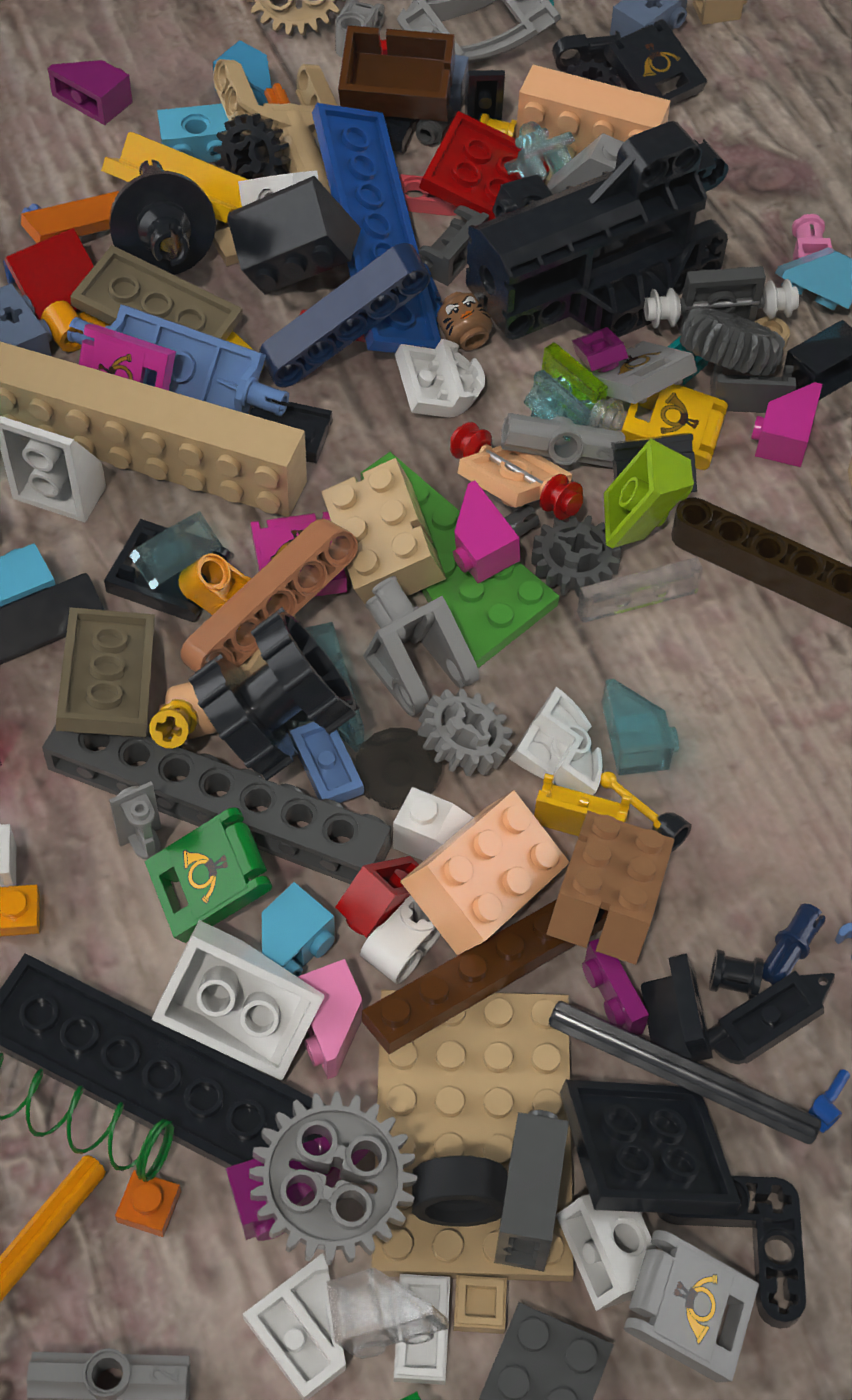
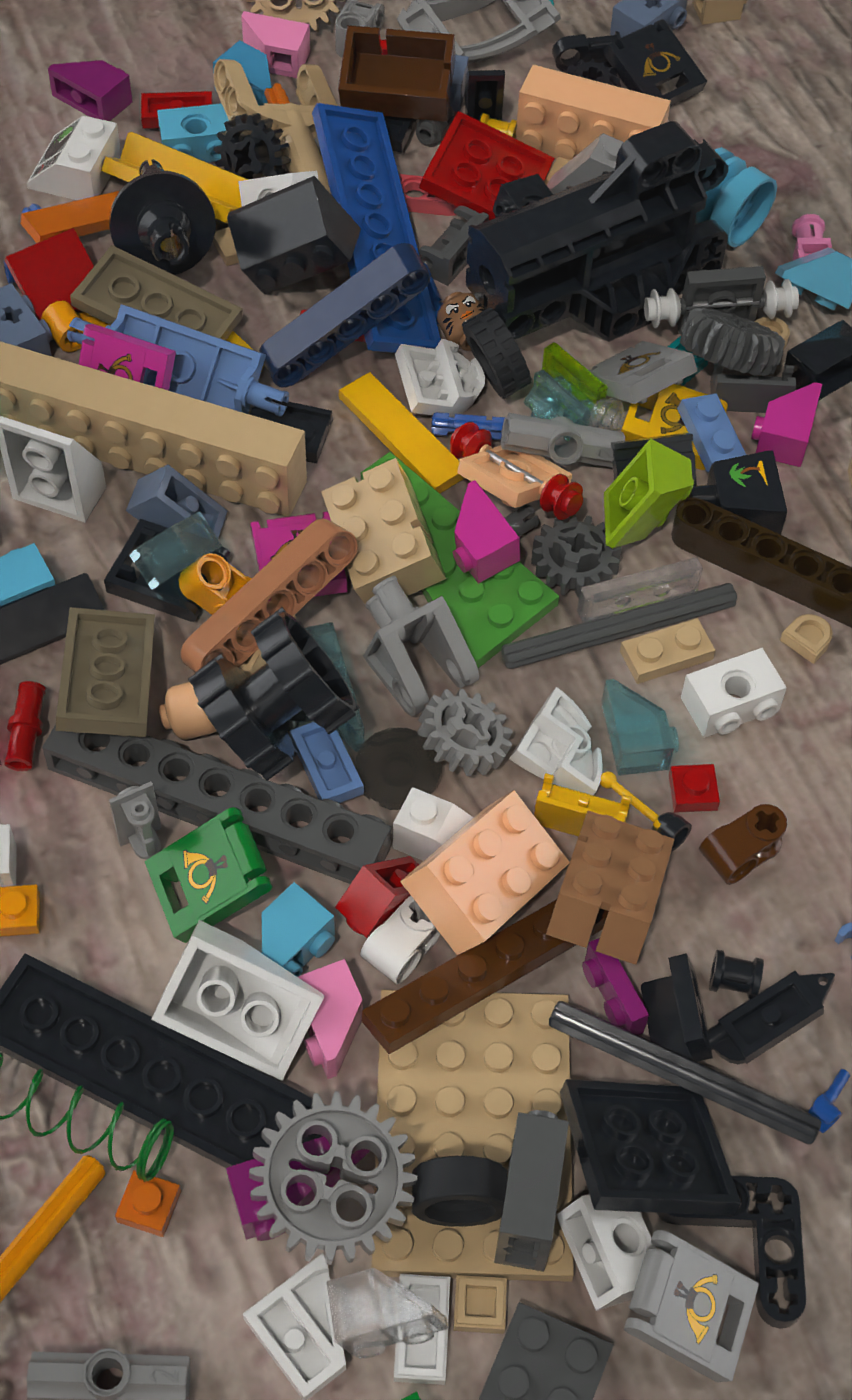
(25, 726): none -> red pin
(75, 159): none -> white slope
(158, 101): none -> red plate
(162, 728): yellow bush -> none
(169, 498): none -> sand blue slope
(280, 39): none -> bright pink slope
(401, 432): none -> yellow tile
(443, 424): none -> blue axle
(497, 352): none -> black tyre
(538, 149): clear light blue hips -> none
(600, 350): magenta plate -> none
(618, 625): none -> dark grey axle
(667, 650): none -> tan plate
(694, 788): none -> red plate
(710, 428): none -> medium blue plate
(740, 200): none -> medium azure wheel
(745, 842): none -> reddish brown piece
(747, 488): none -> black torso
(747, 676): none -> white brick
(793, 943): dark blue axle -> none
(808, 636): none -> tan tile

